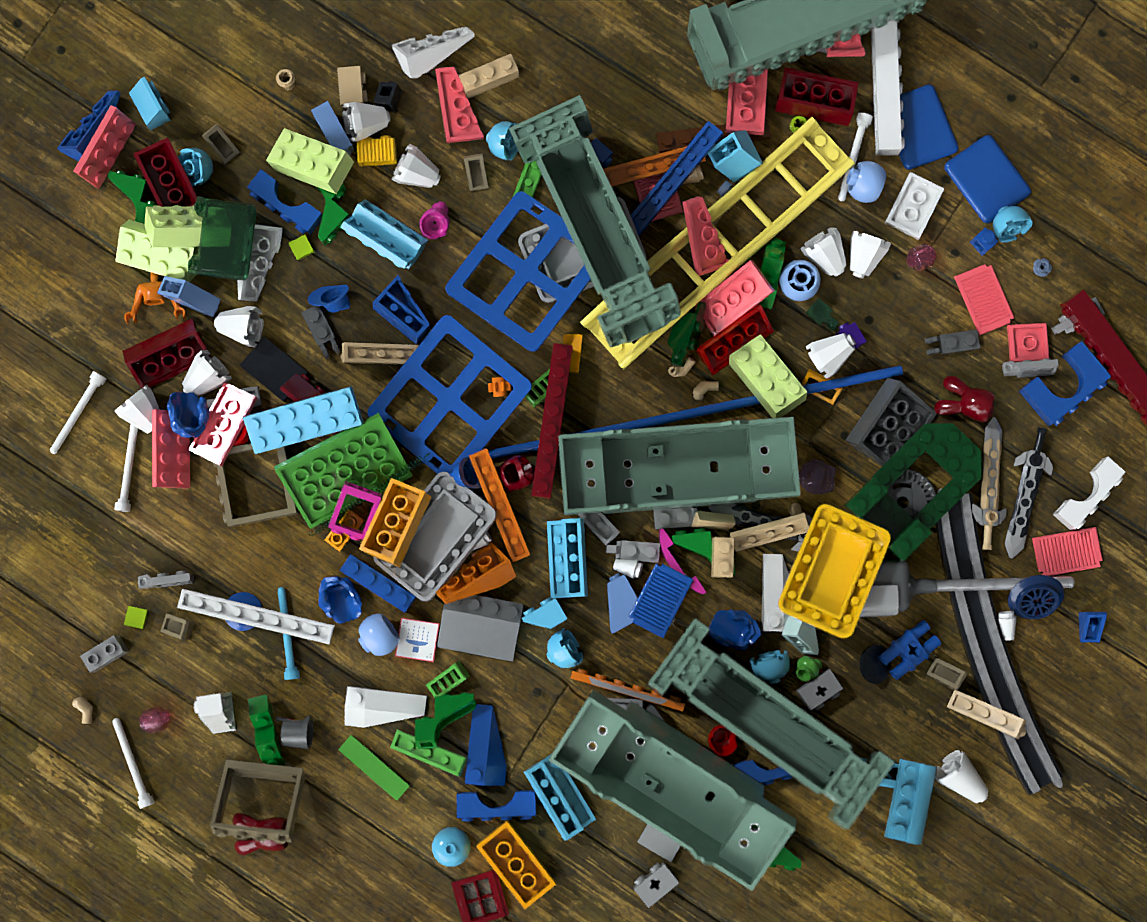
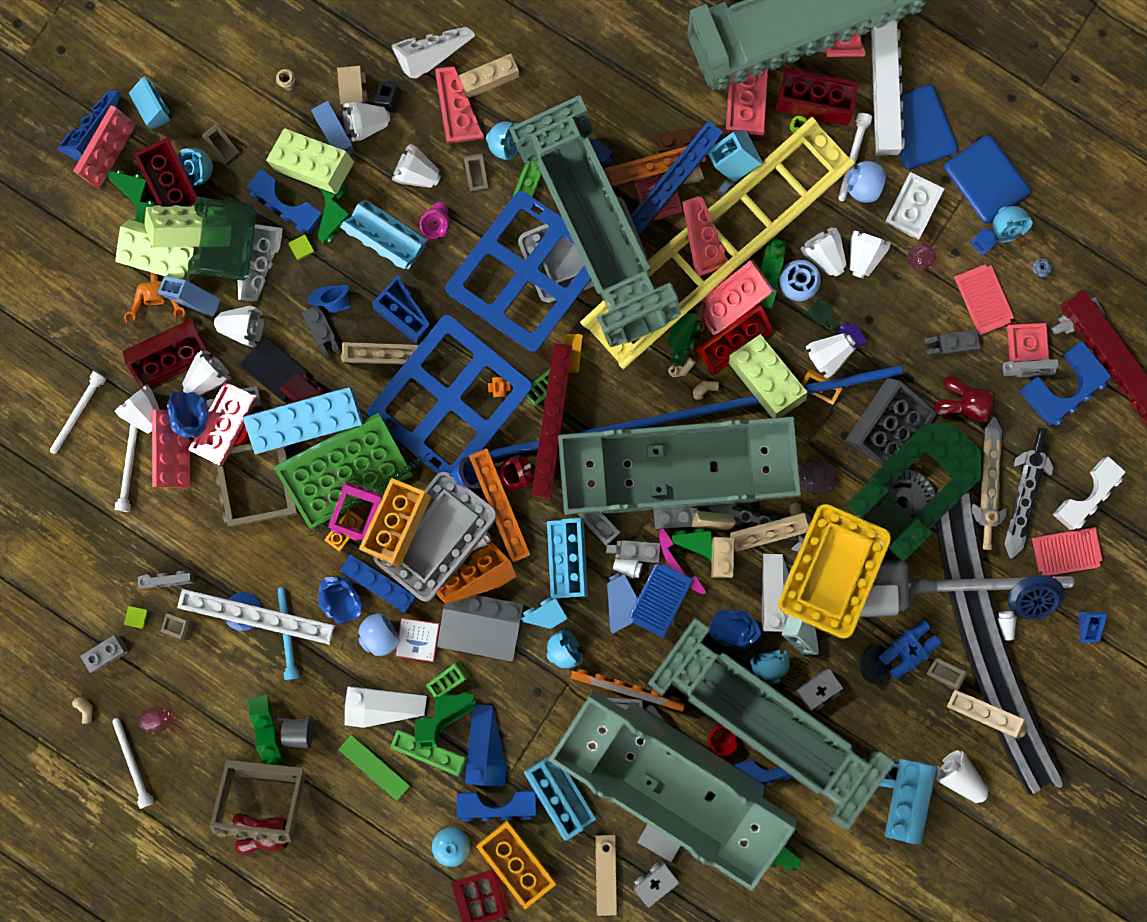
(216, 712): white wedge -> none
(376, 151): yellow brick -> none
(606, 875): none -> tan piece
(808, 668): bright green animal -> none

